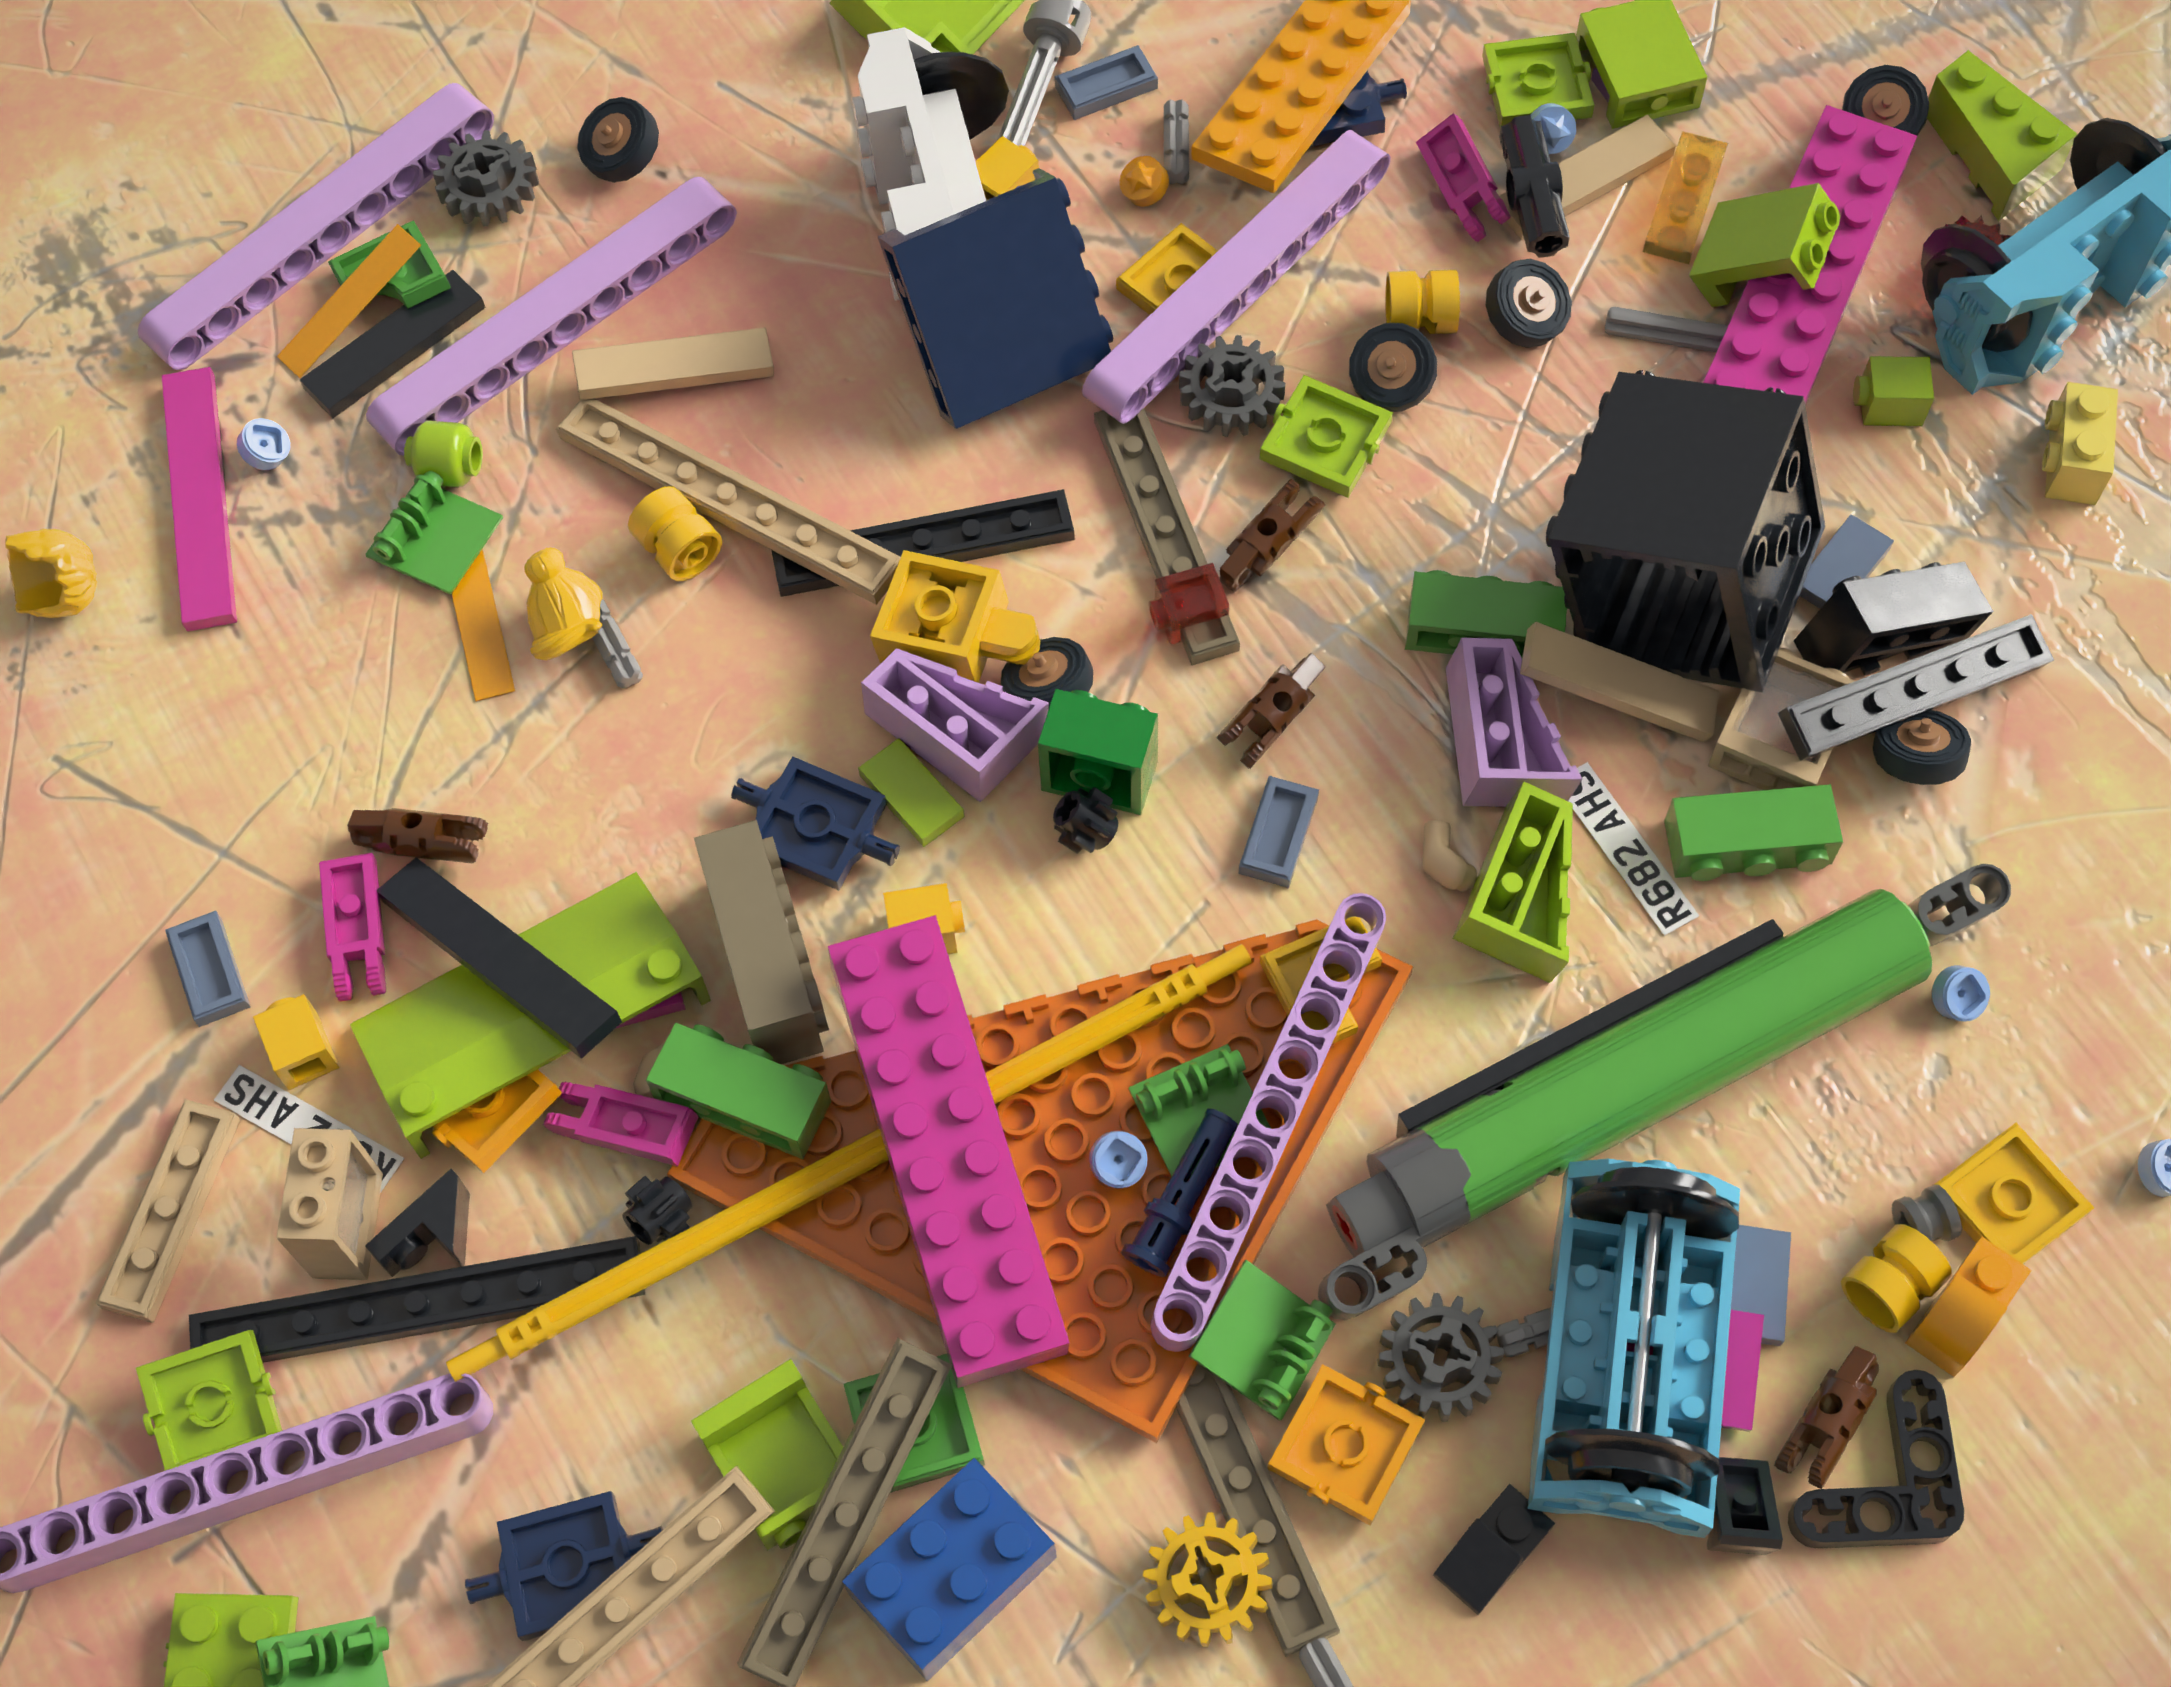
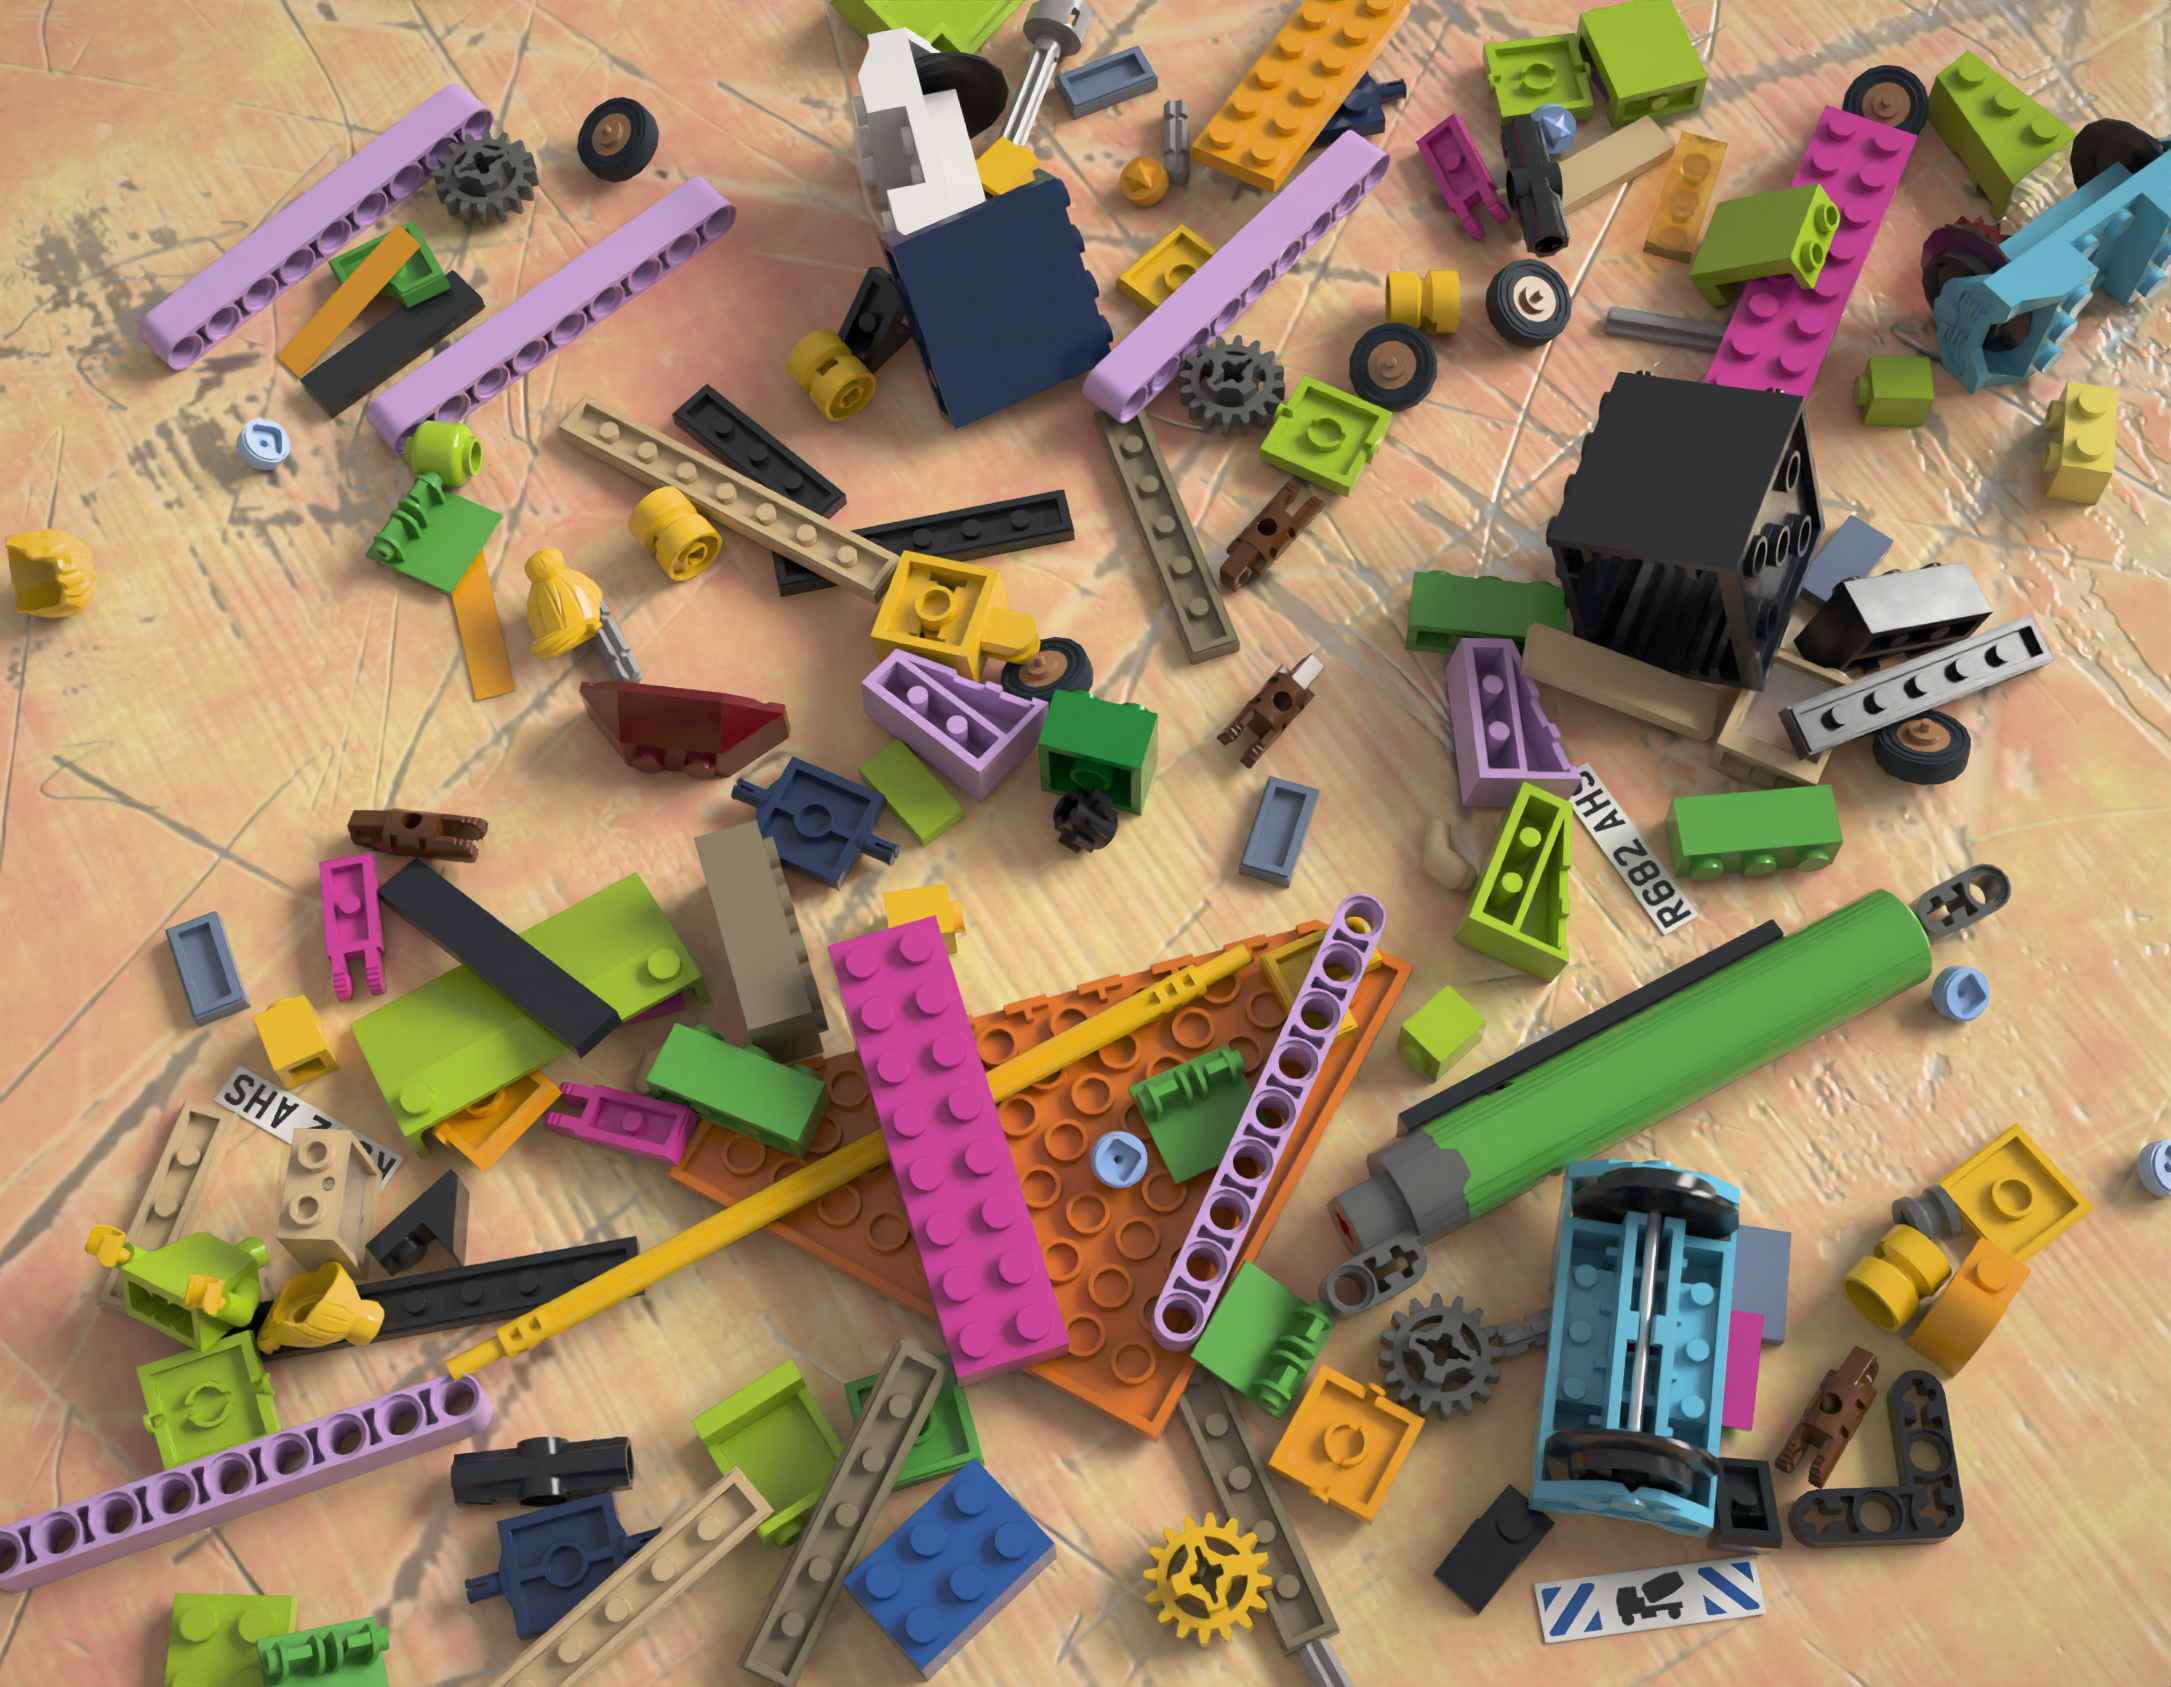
(188, 1287): none -> lime torso
(198, 500): dark pink tile -> none
(319, 1310): none -> yellow hair
(542, 1472): none -> black piece
(657, 1209): black gear -> none
(672, 363): tan tile -> none
(683, 727): none -> dark red wedge
(755, 452): none -> black tile
(831, 375): none -> yellow wheel
(875, 321): none -> black slope
(1169, 1221): dark blue pin -> none
(1187, 600): clear red bracket -> none
(1440, 1034): none -> lime brick
(1649, 1599): none -> white sticker

